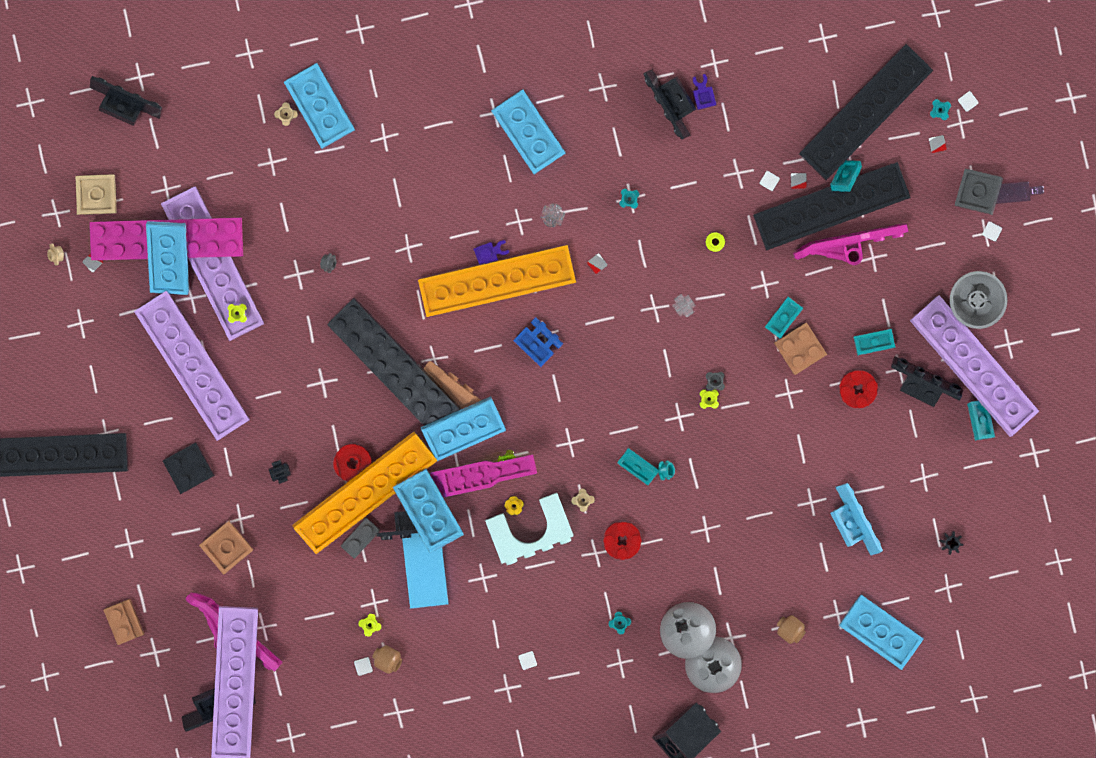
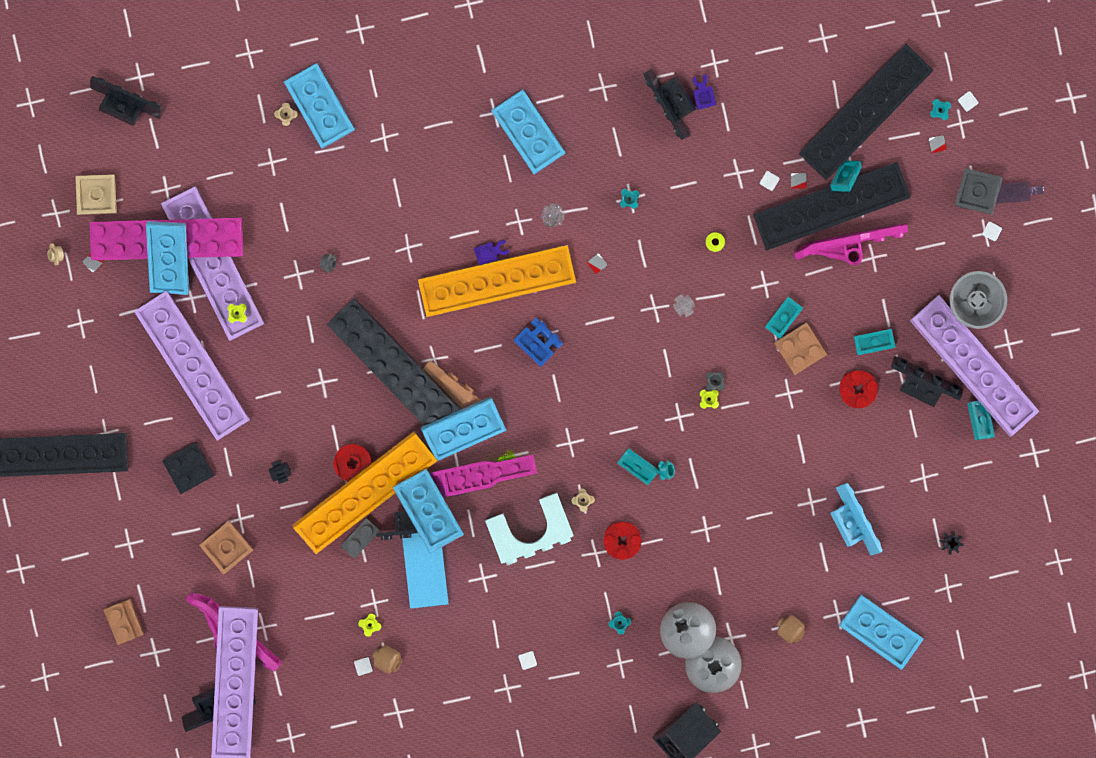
(514, 500): yellow plate -> none

